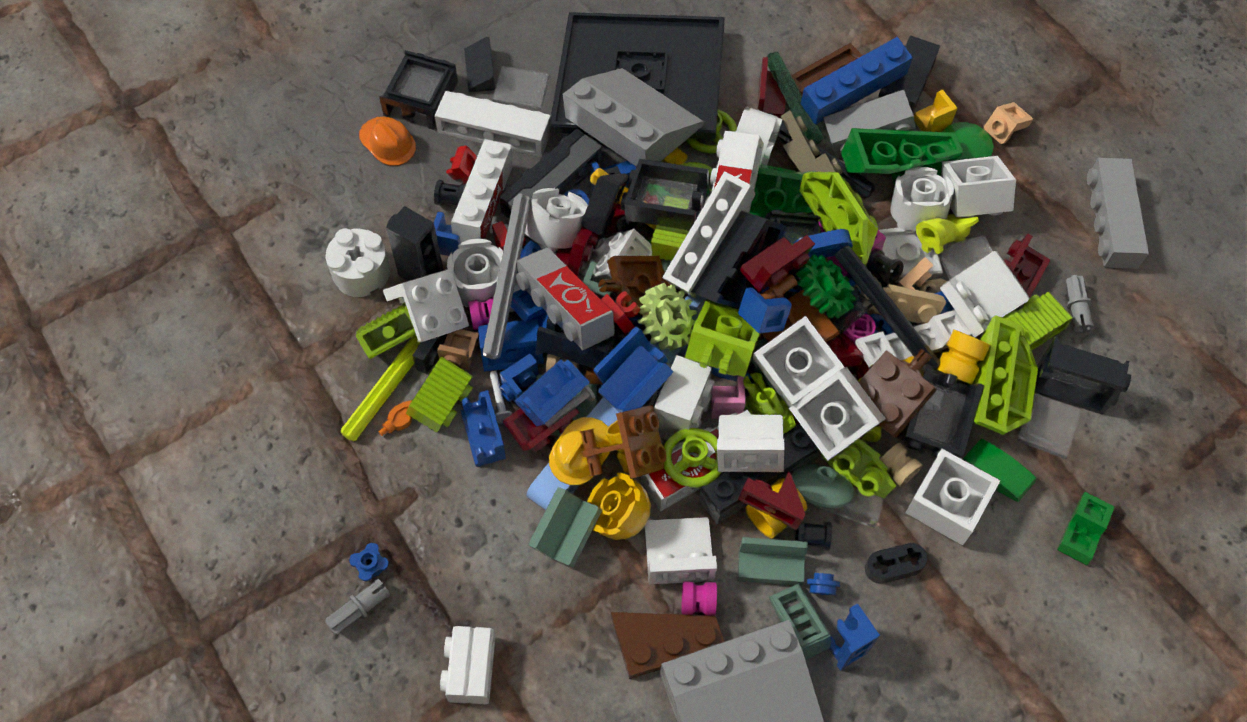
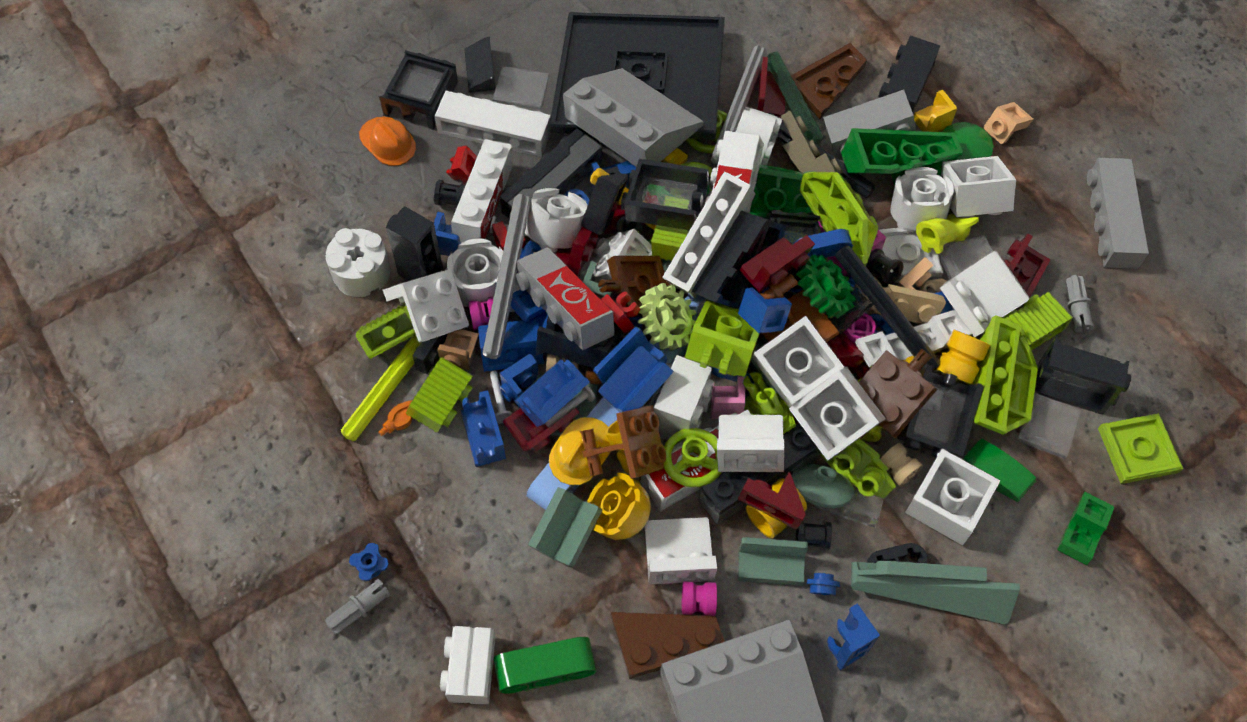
(544, 665): none -> green beam
(742, 95): none -> light grey axle
(813, 639): sand green slope -> none
(856, 80): blue brick -> none
(939, 587): none -> sand green wedge
(1140, 448): none -> lime tile

